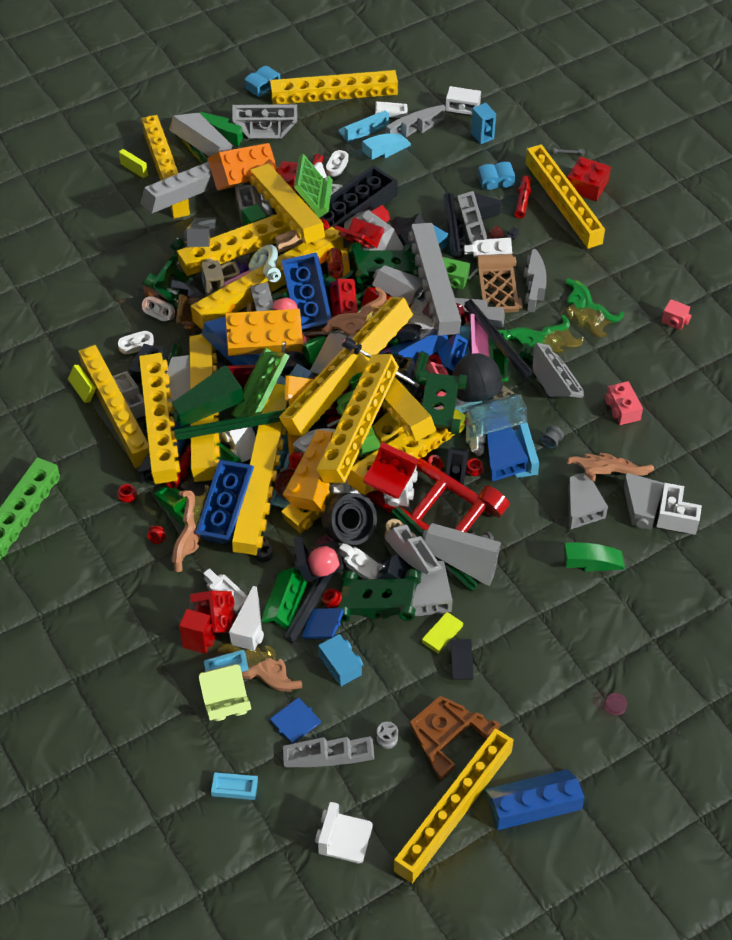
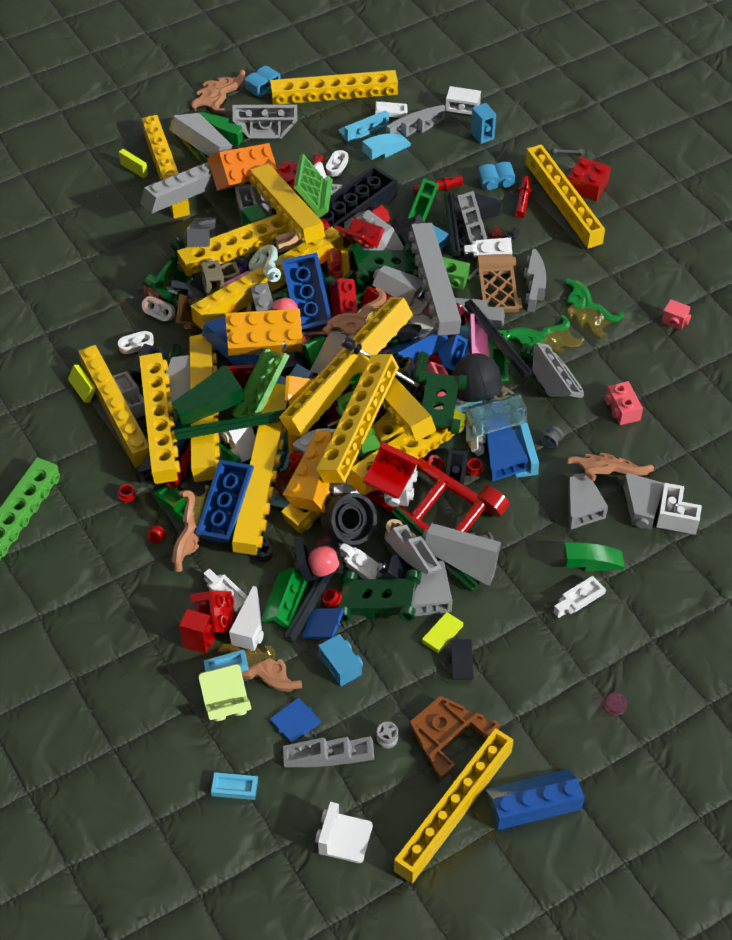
(216, 91): none -> nougat piece
(424, 199): none -> green slope
(444, 183): none -> red pin
(579, 597): none -> white hinge

